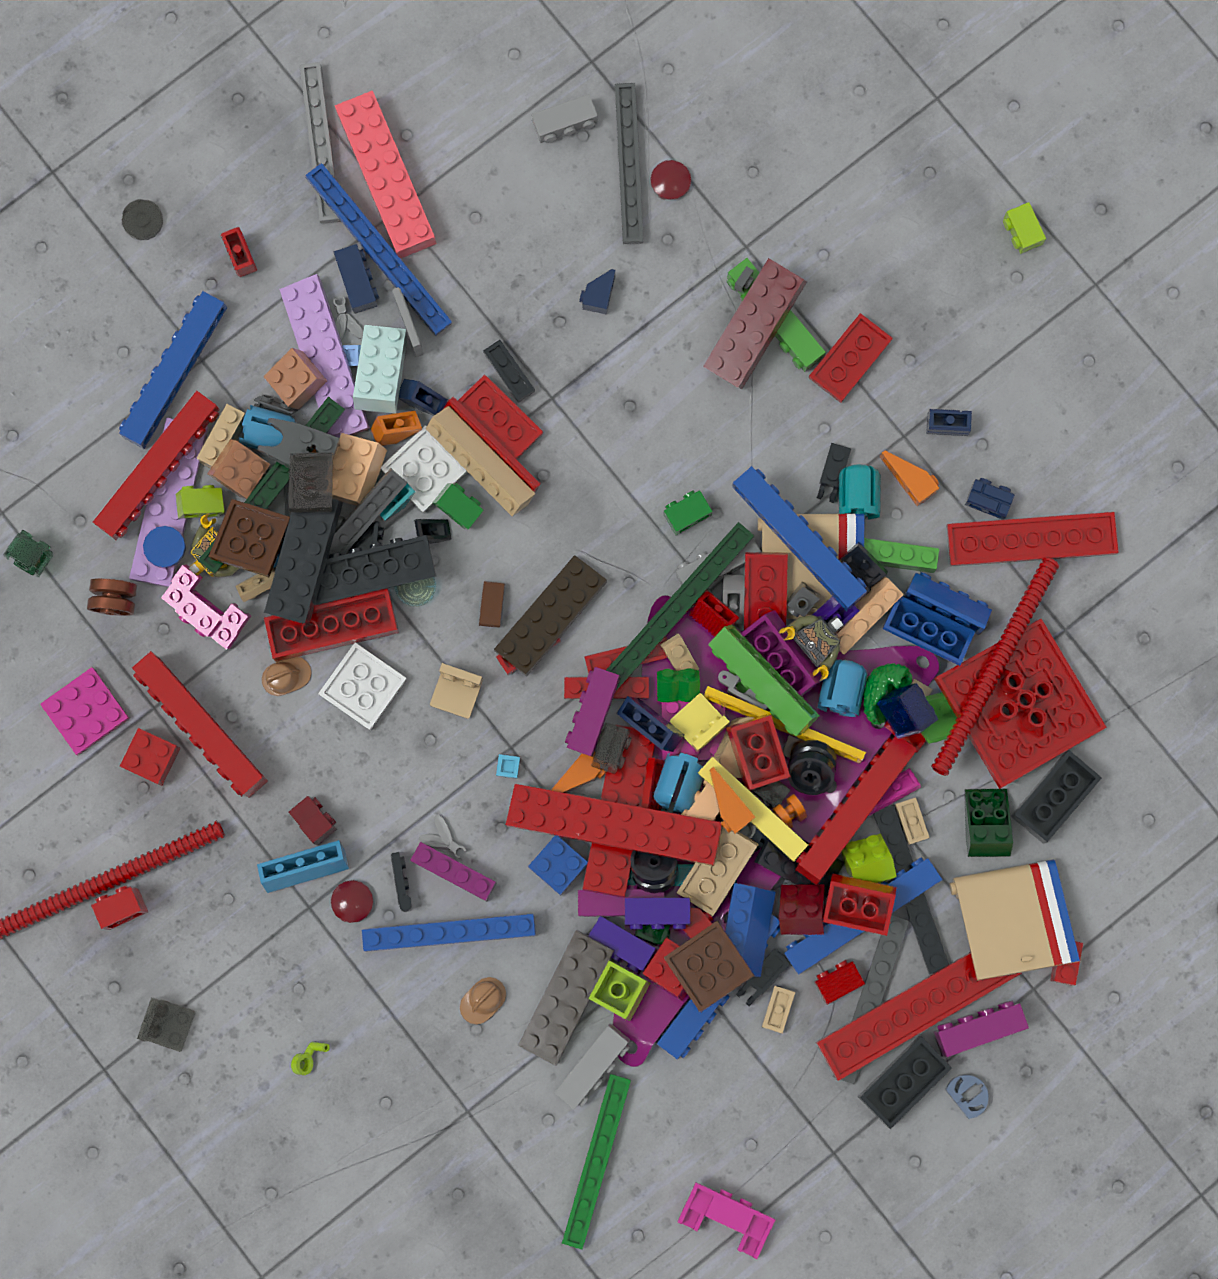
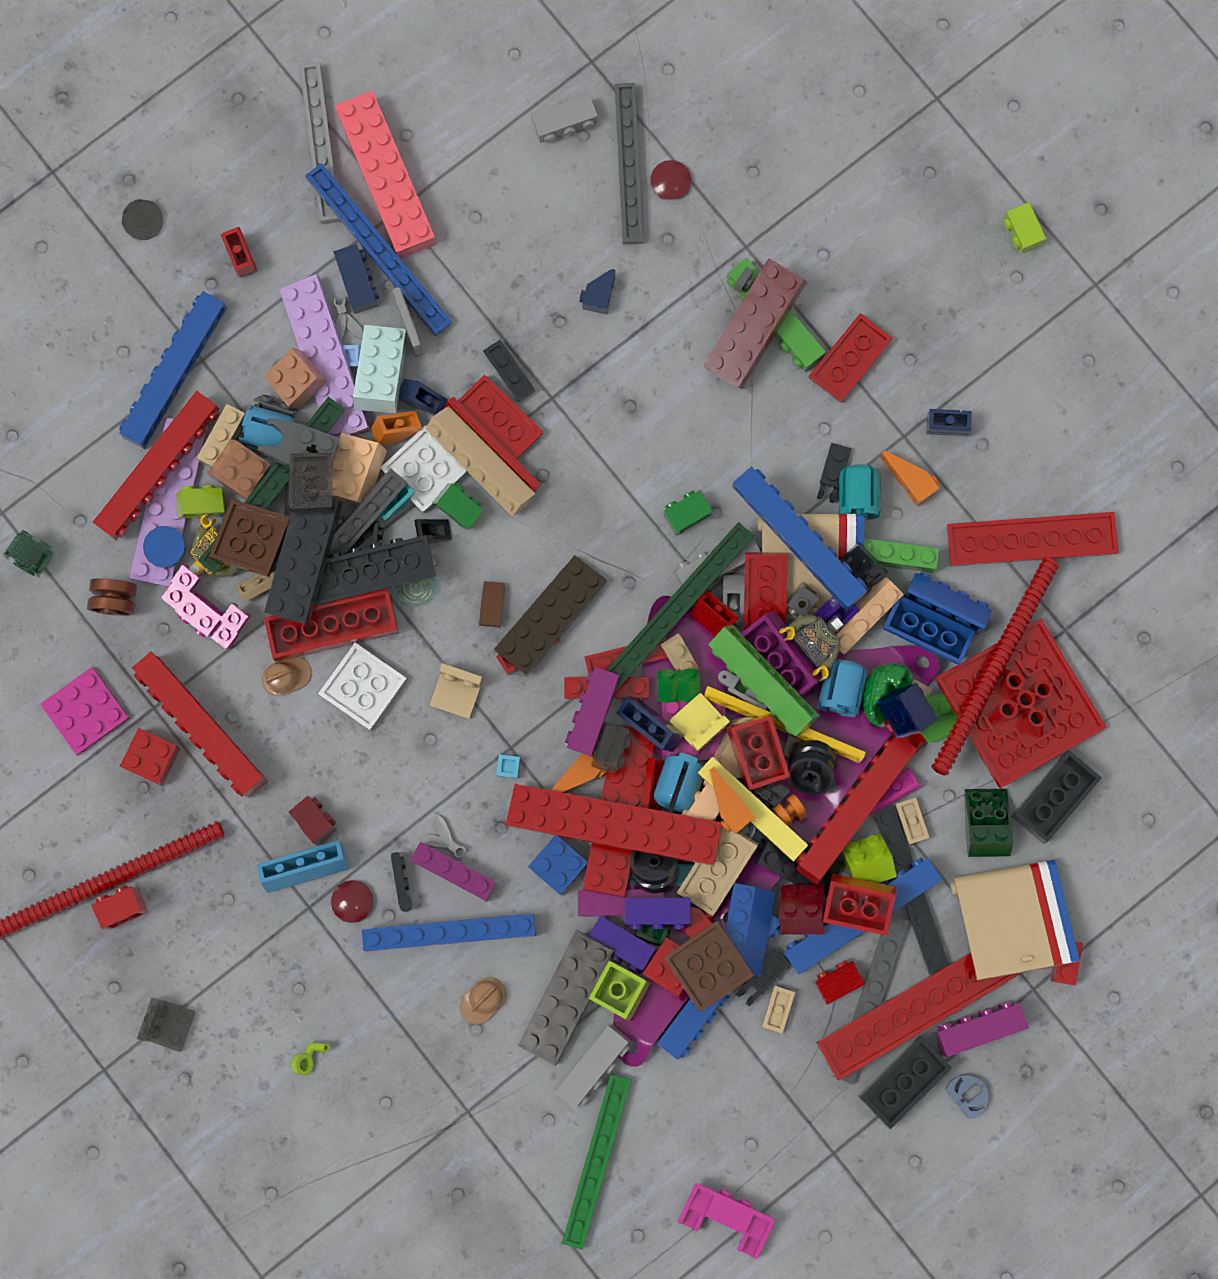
(989, 498): dark blue brick -> none

